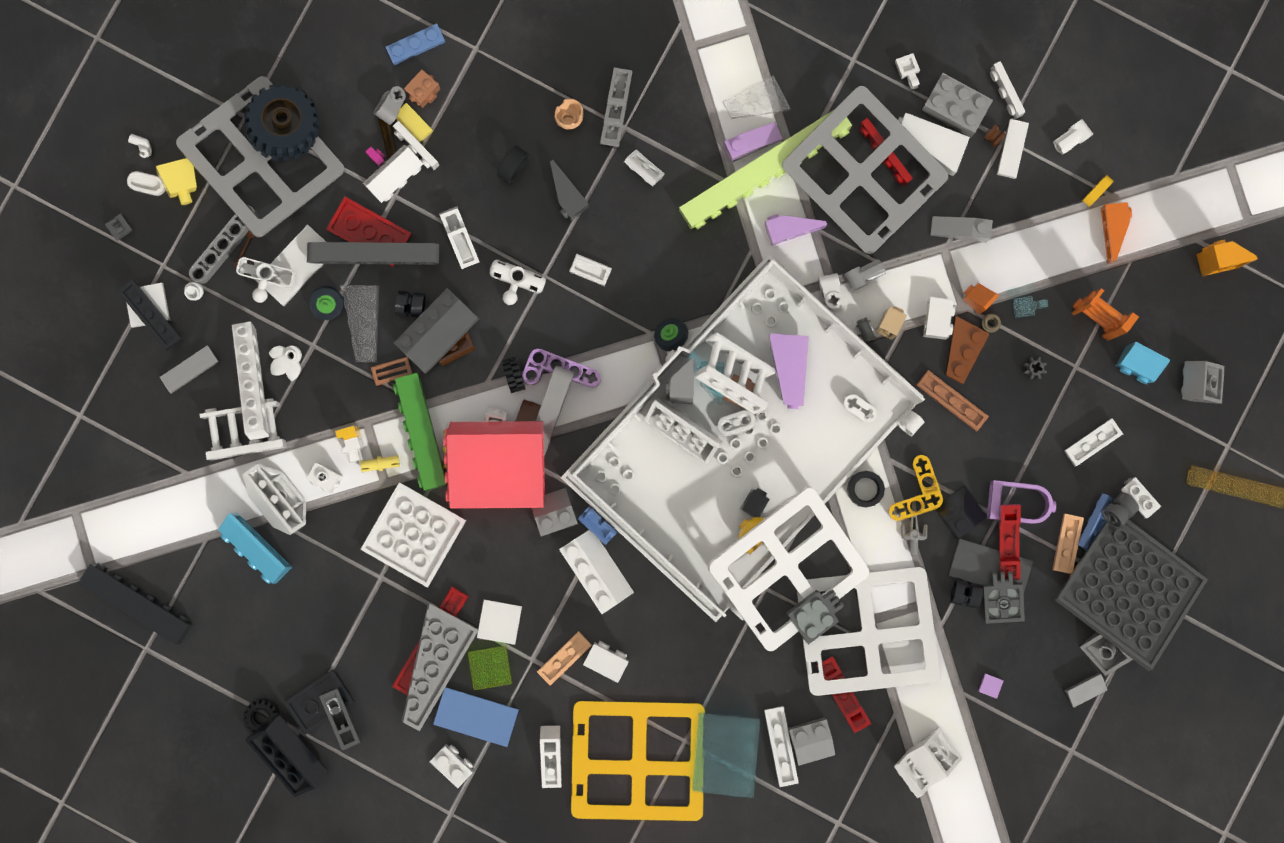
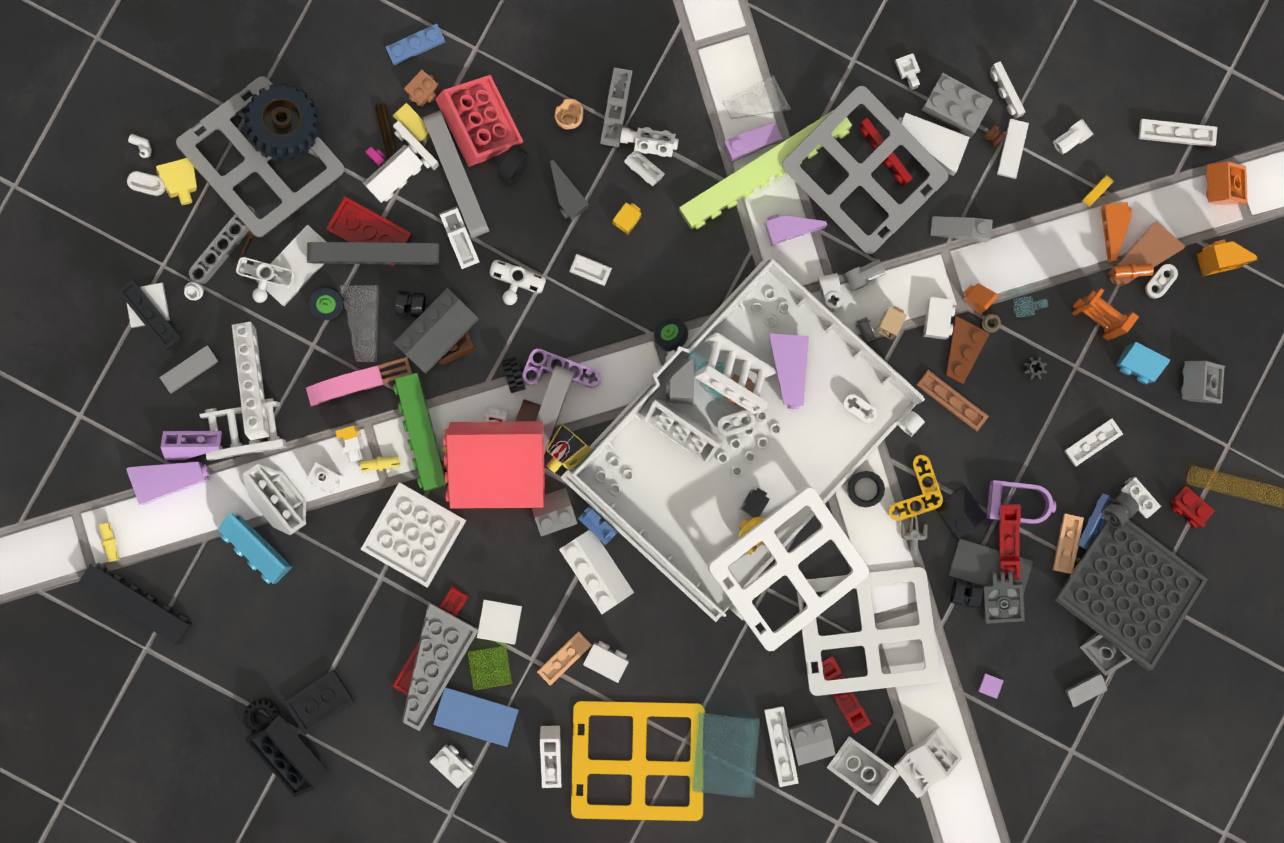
(109, 542): none -> light yellow pin
(119, 227): dark grey tile -> none
(160, 481): none -> lavender slope
(189, 444): none -> lavender slope
(283, 363): white plate -> none
(340, 719): dark grey slope -> none
(344, 385): none -> bright pink slope
(390, 104): light grey piece -> none
(456, 174): none -> light grey beam
(478, 120): none -> coral slope
(566, 450): none -> torso
(627, 217): none -> yellow brick
(650, 143): none -> white brick
(815, 614): piece -> none
(863, 770): none -> white slope
(1132, 271): none -> orange pin
(1151, 248): none -> nougat slope
(1161, 282): none -> white plate
(1177, 132): none -> white plate
(1192, 507): none -> red bracket
(1226, 183): none -> orange slope

